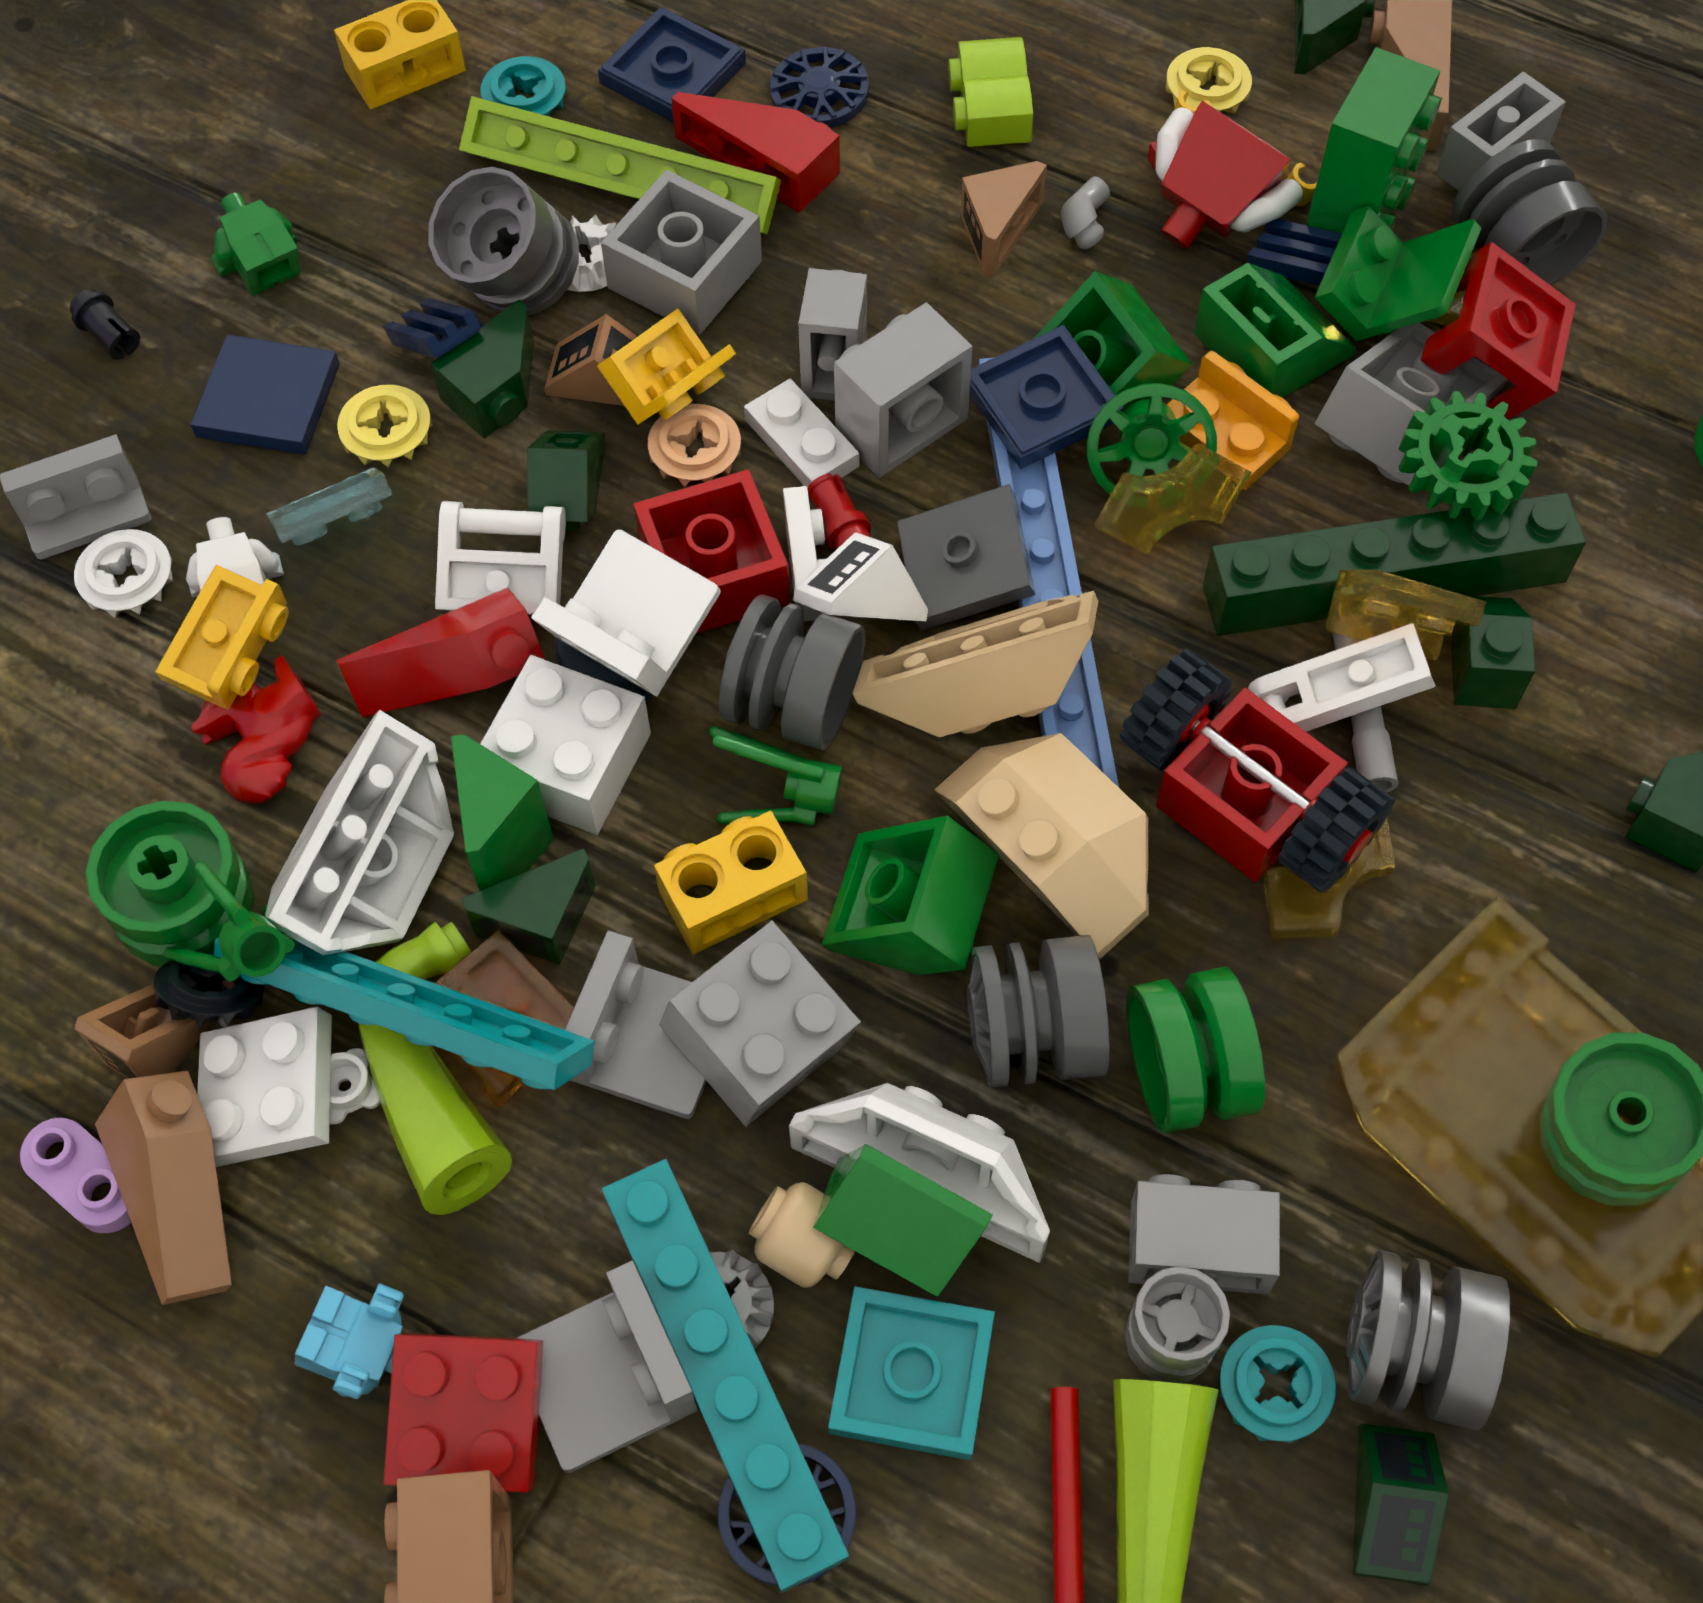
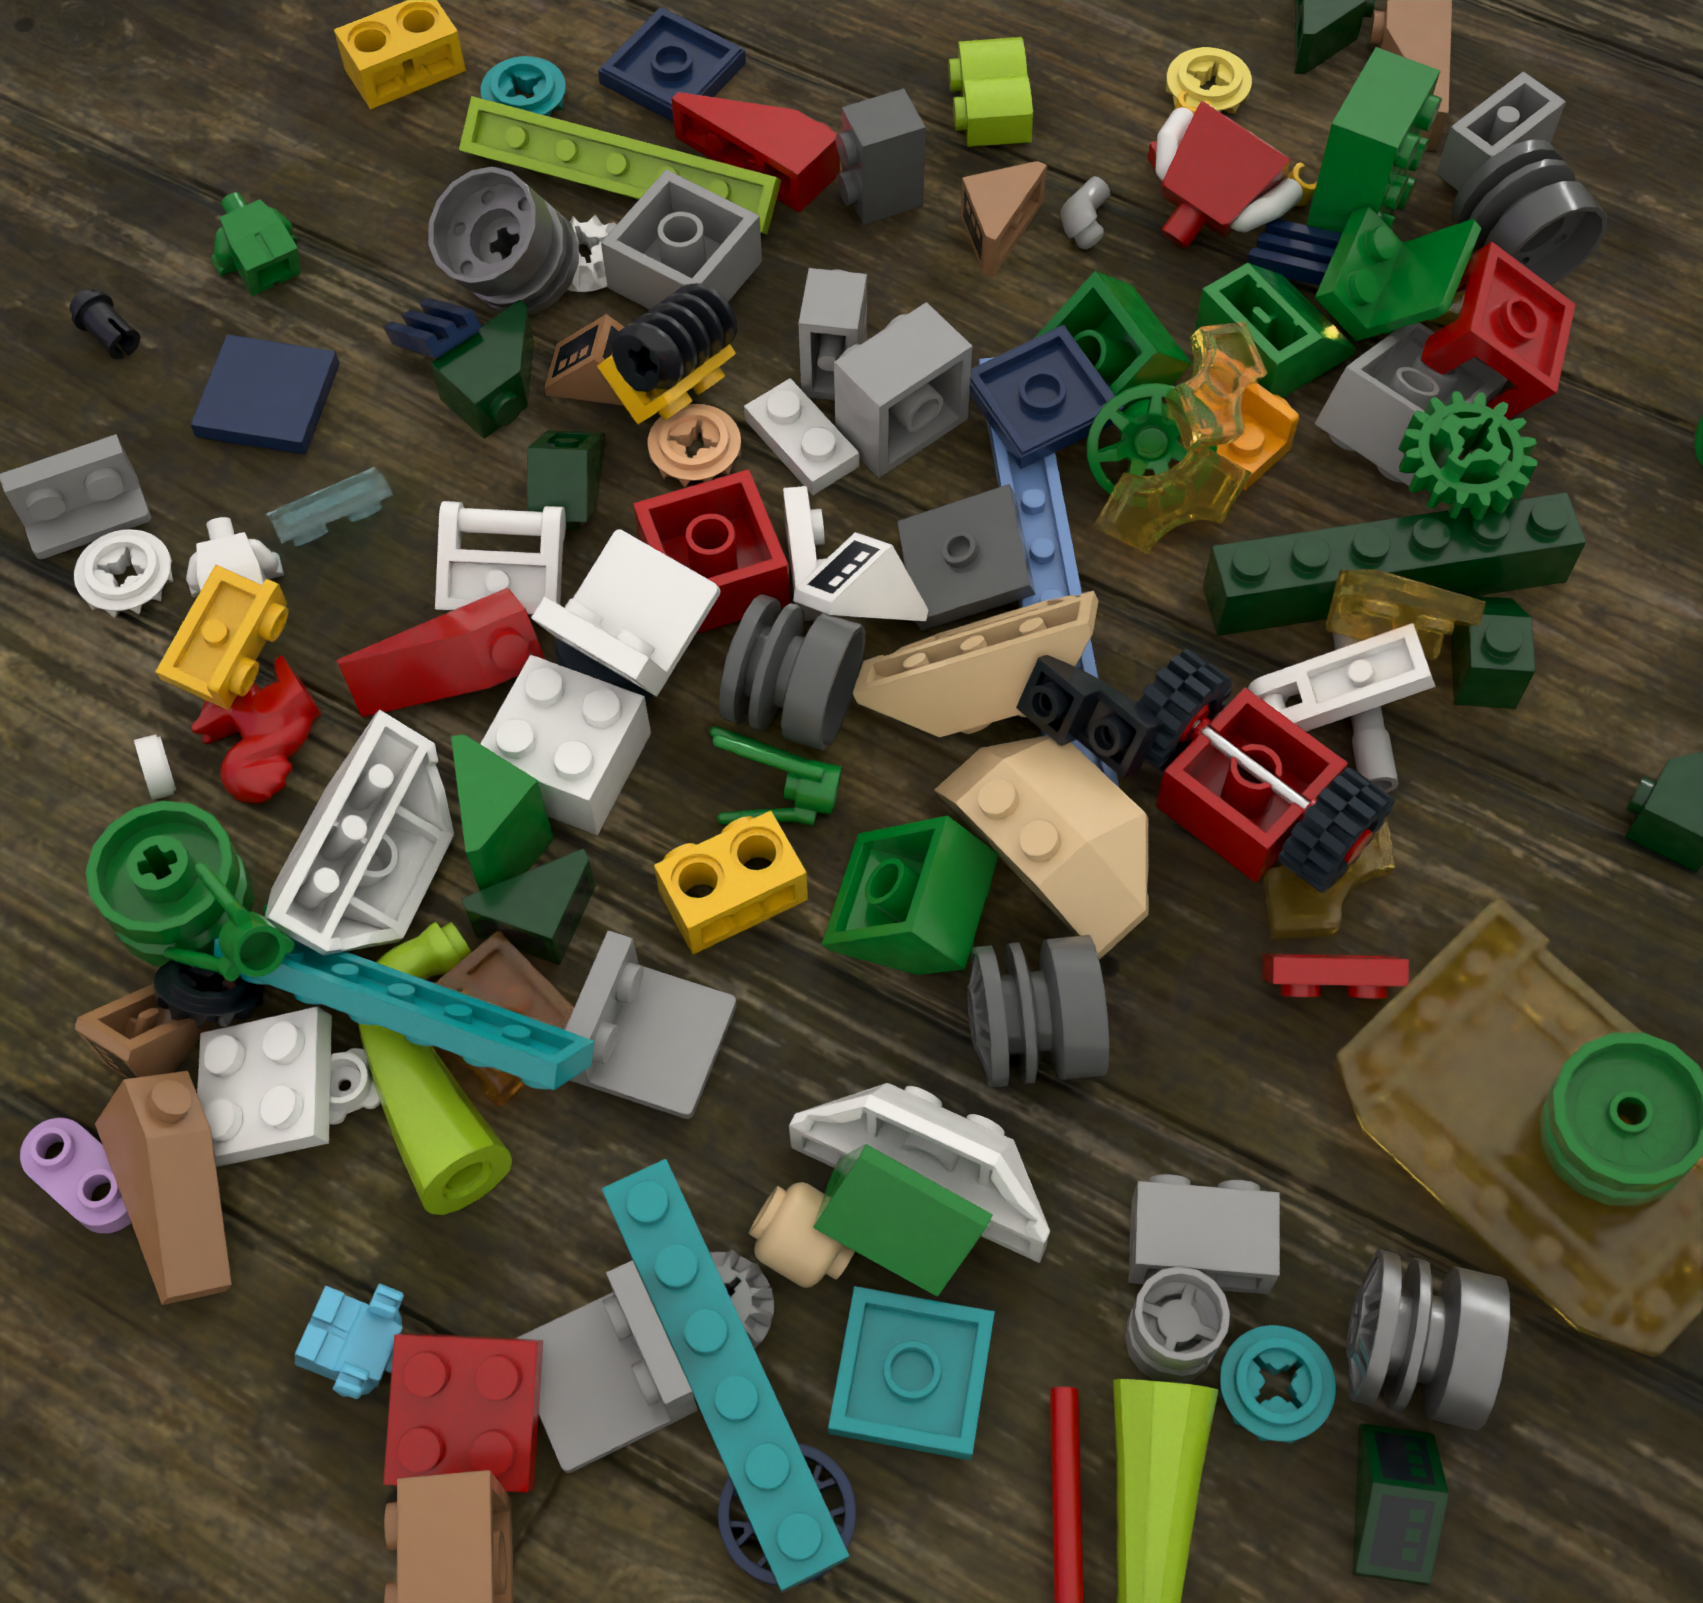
(155, 766): none -> white tile
(363, 416): light yellow gear -> none
(674, 338): none -> black piece
(758, 1022): light grey brick -> none
(820, 85): dark blue wheel -> none
(838, 510): red pin -> none
(881, 156): none -> dark grey brick
(1083, 708): none -> black slope
(1195, 1049): green wheel -> none
(1210, 401): none -> clear yellow tile
(1363, 974): none -> red plate

